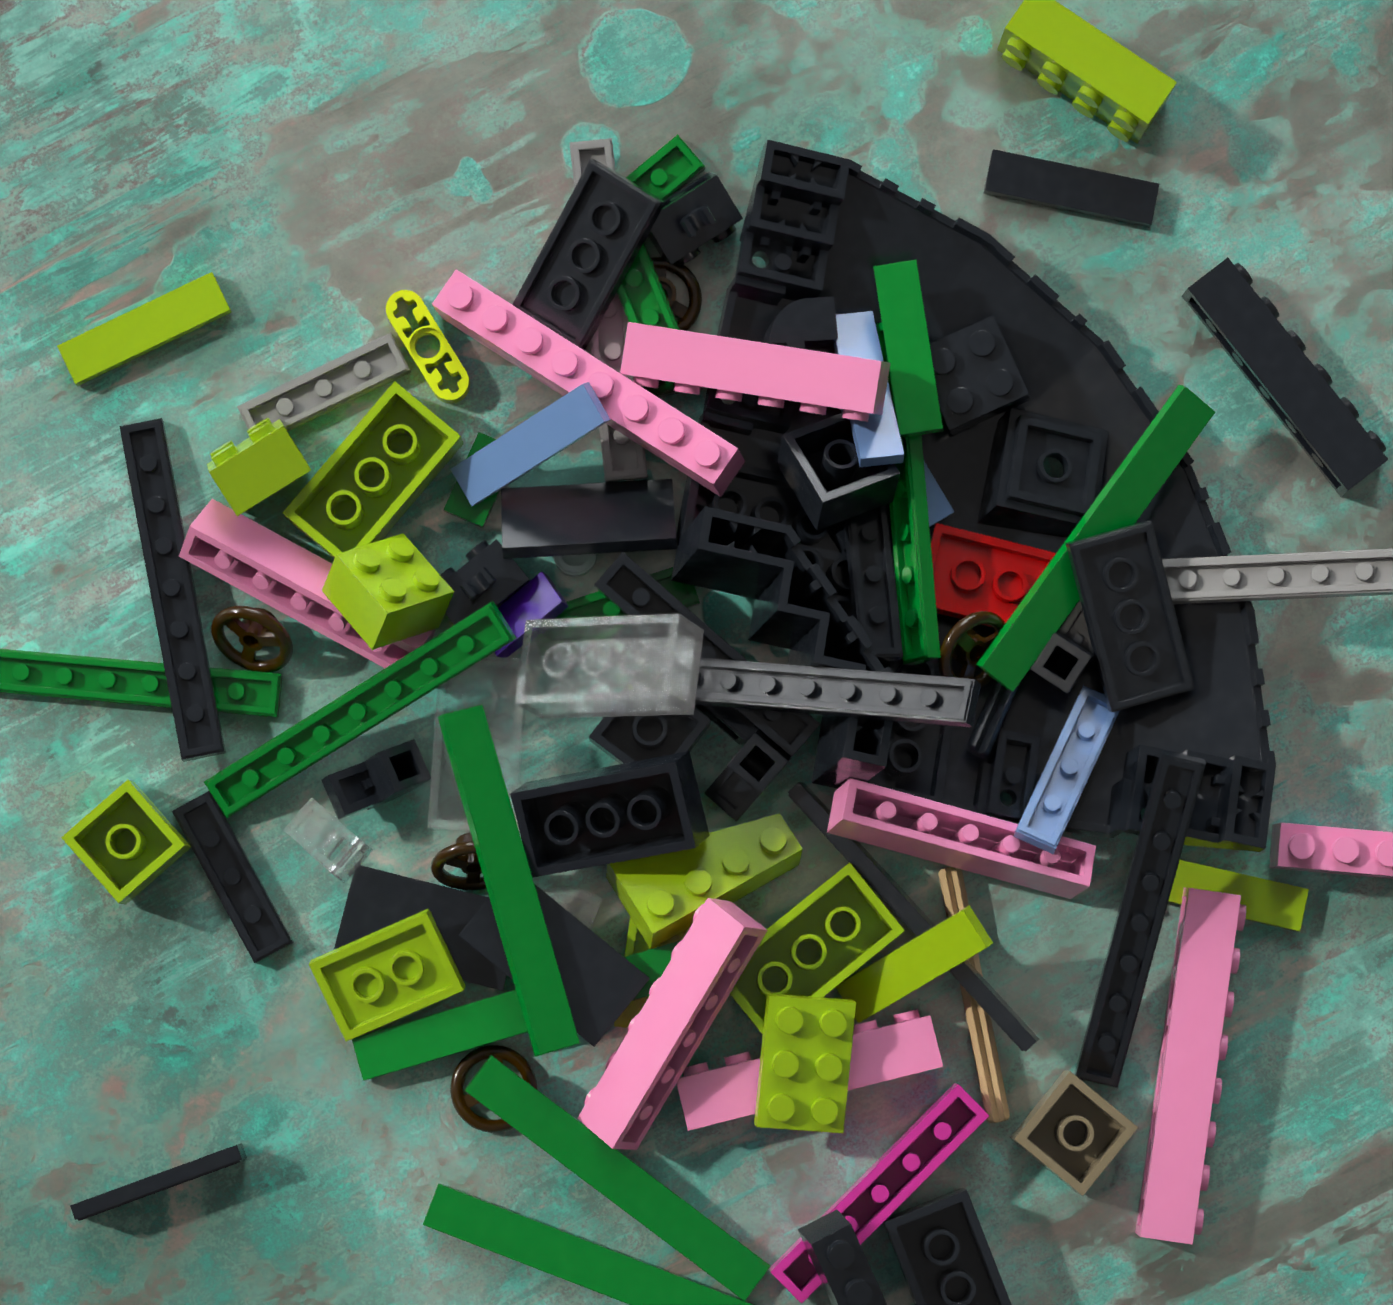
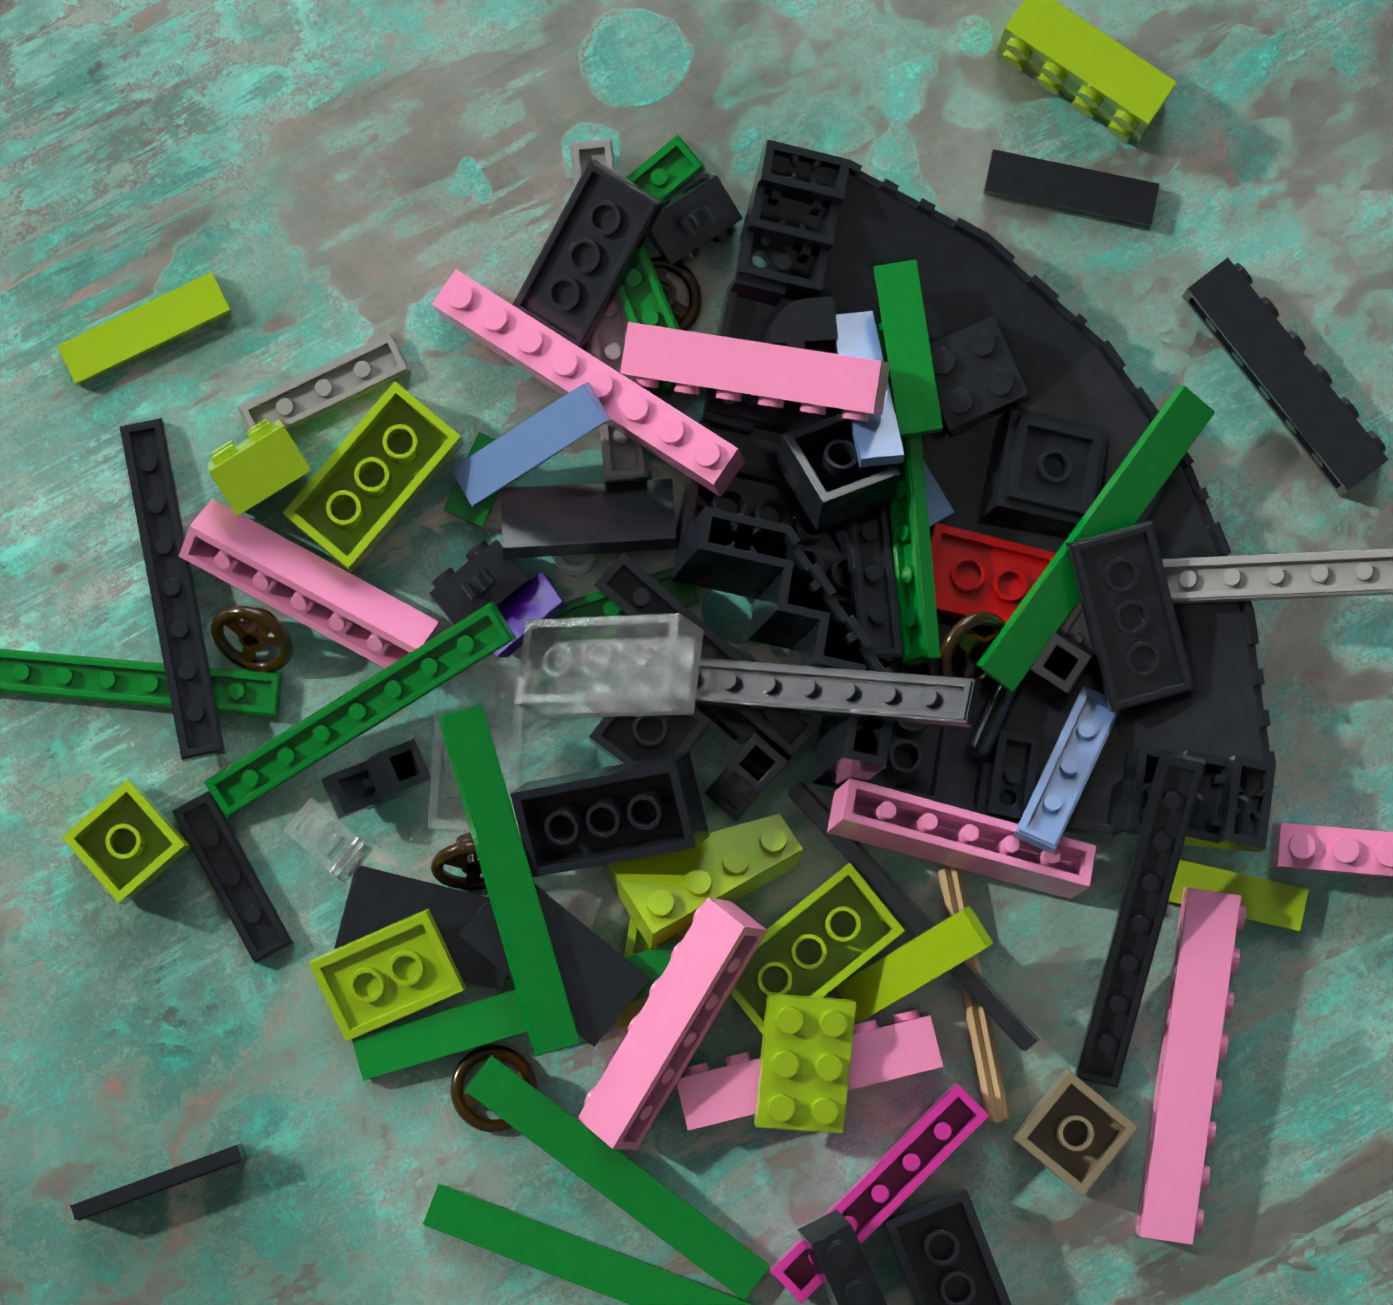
(387, 591): lime brick -> none
(421, 314): neon yellow beam -> none

